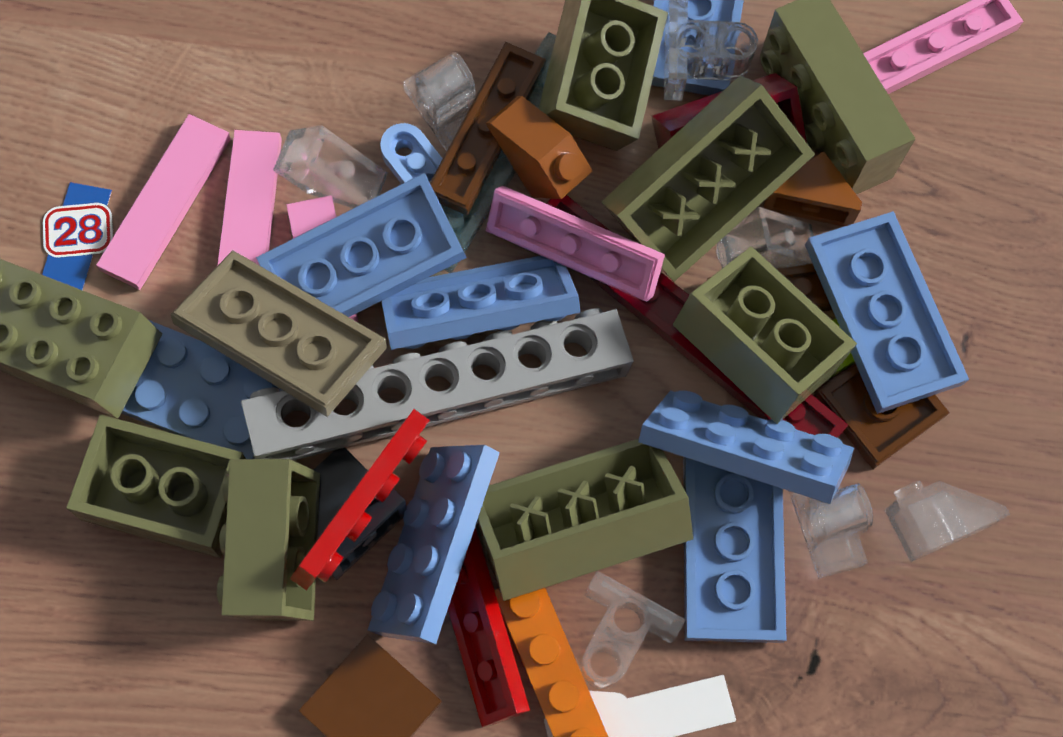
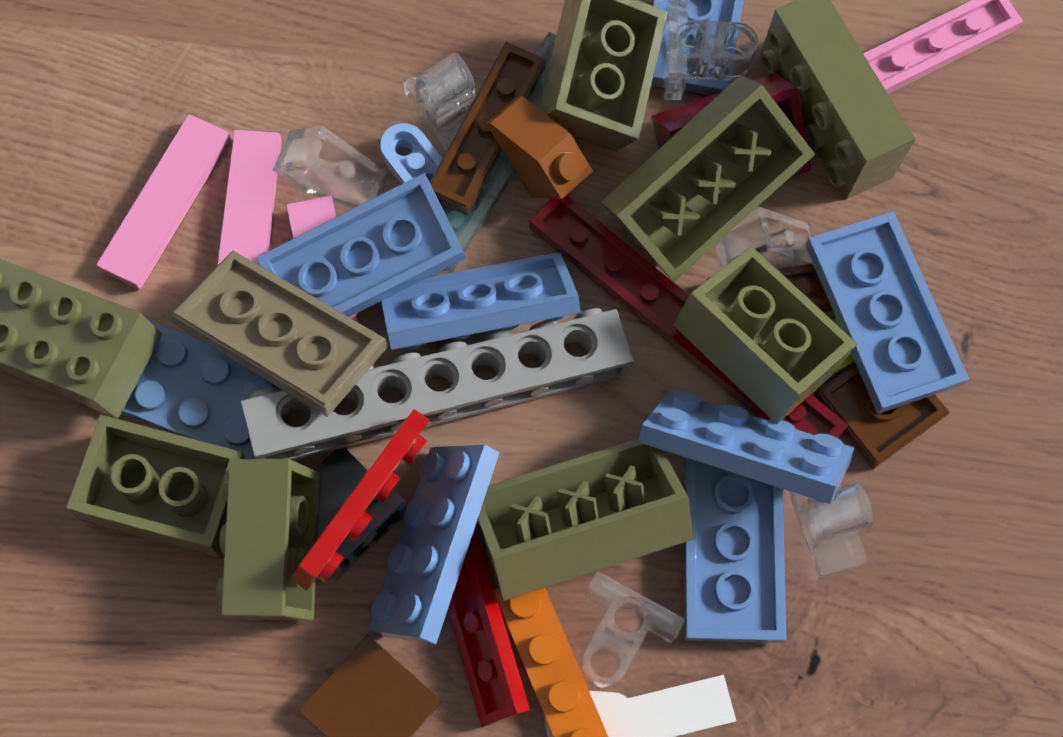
(76, 233): sticker -> none
(575, 243): bright pink tile -> none
(817, 194): dark orange slope -> none
(939, 516): clear slope -> none

